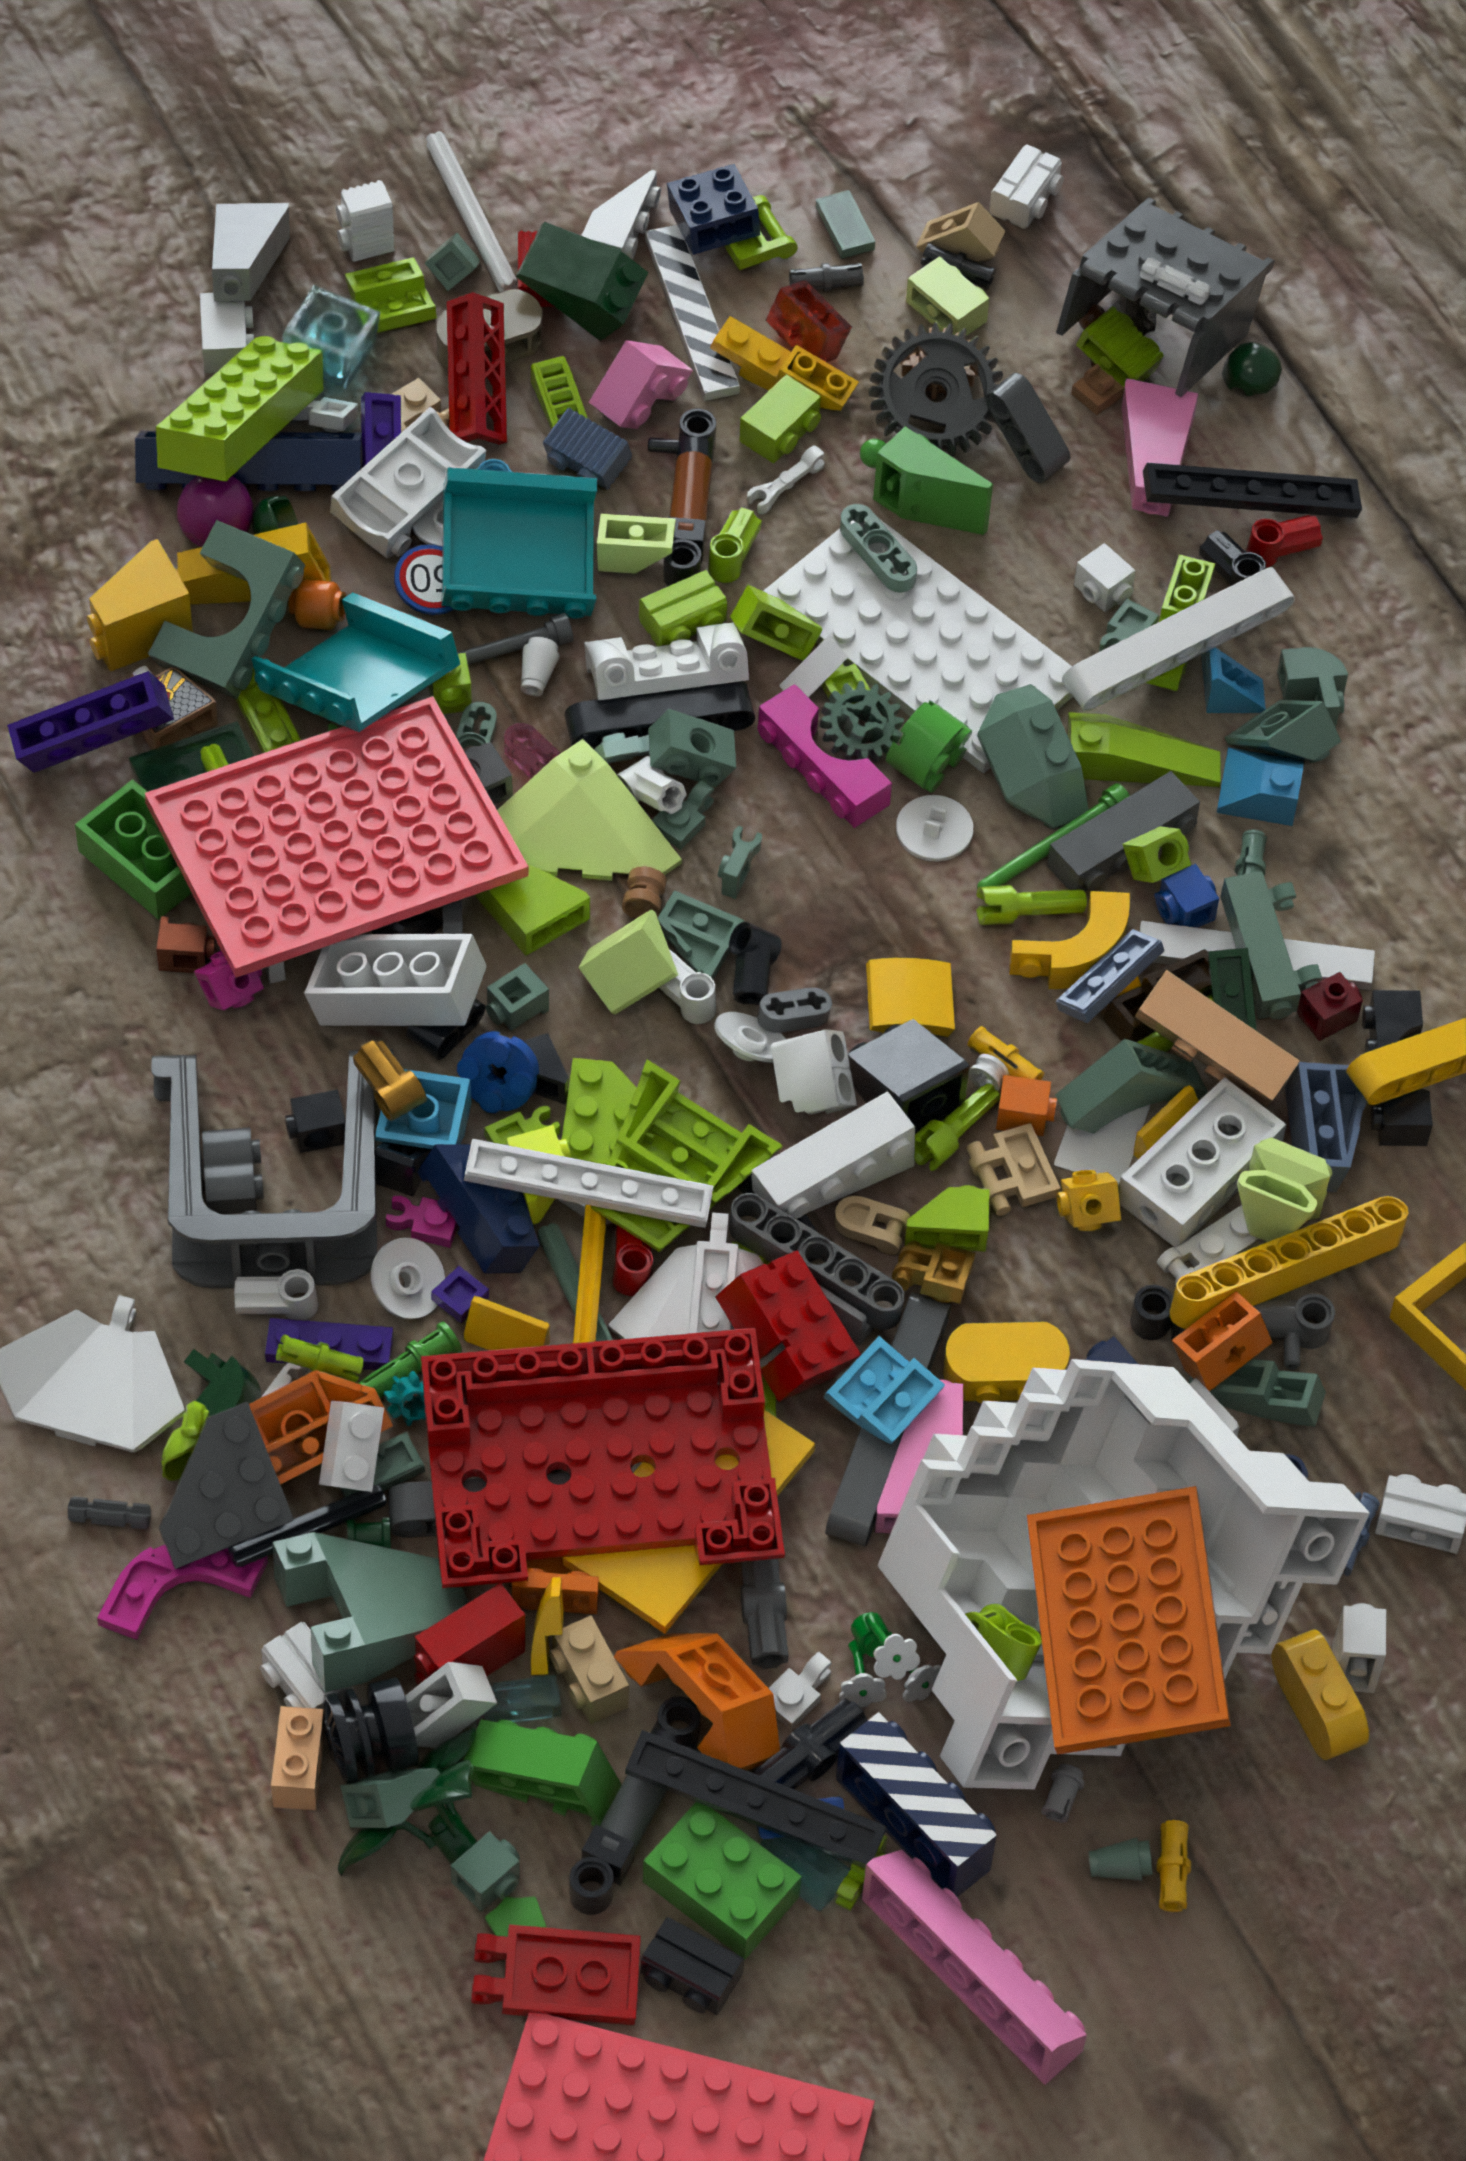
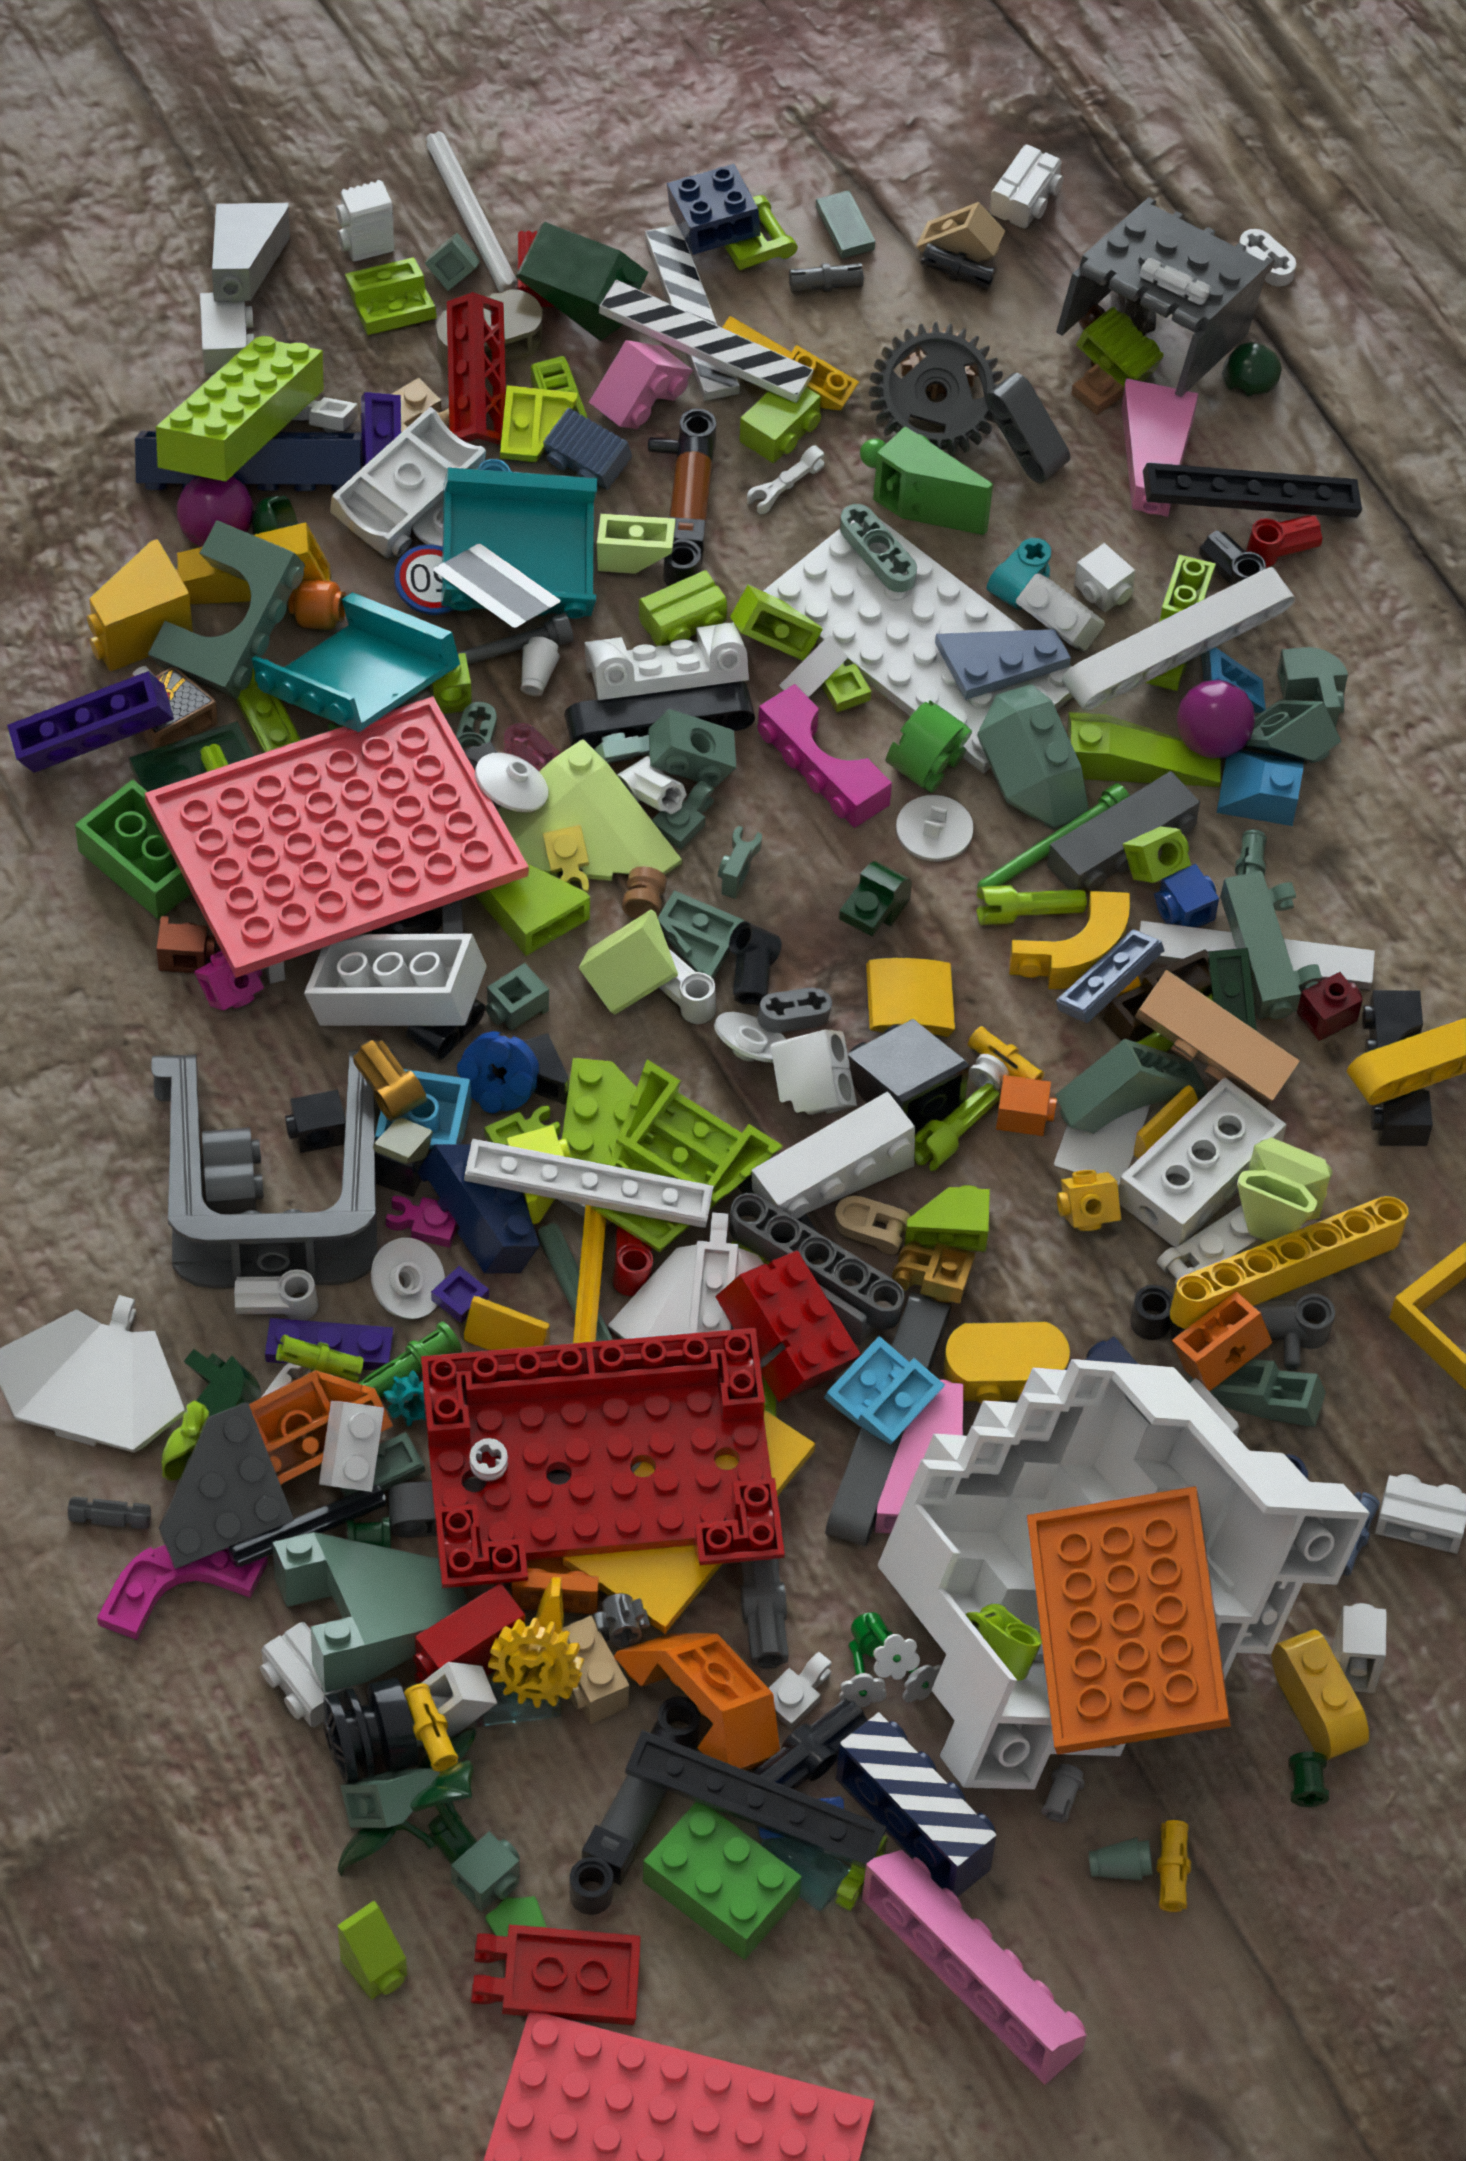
(298, 1758): light nougat brick -> none
(337, 327): clear light blue brick -> none
(372, 1951): none -> lime slope
(404, 1141): none -> slope
(430, 1727): none -> yellow pin
(482, 1470): none -> white bush
(496, 585): none -> sticker
(511, 782): none -> white dish
(529, 419): none -> neon yellow wing
(539, 1664): none -> yellow gear
(545, 1766): bright green wedge -> none
(567, 854): none -> light yellow plate
(622, 1620): none -> dark grey gear
(625, 215): white slope -> none
(691, 1967): black brick -> none
(706, 341): none -> white tile
(732, 545): lime piece -> none
(808, 321): clear red brick -> none
(845, 716): sand green gear -> none
(876, 899): none -> dark green brick
(947, 297): yellowish green brick -> none
(1000, 658): none -> sand blue wing
(1015, 573): none -> teal piece
(1025, 1165): tan plate -> none
(1060, 612): none -> white brick
(1126, 622): sand green plate -> none
(1215, 719): none -> magenta piece
(1273, 250): none -> white beam
(1308, 1779): none -> dark green bush
(1325, 1115): sand blue wedge -> none

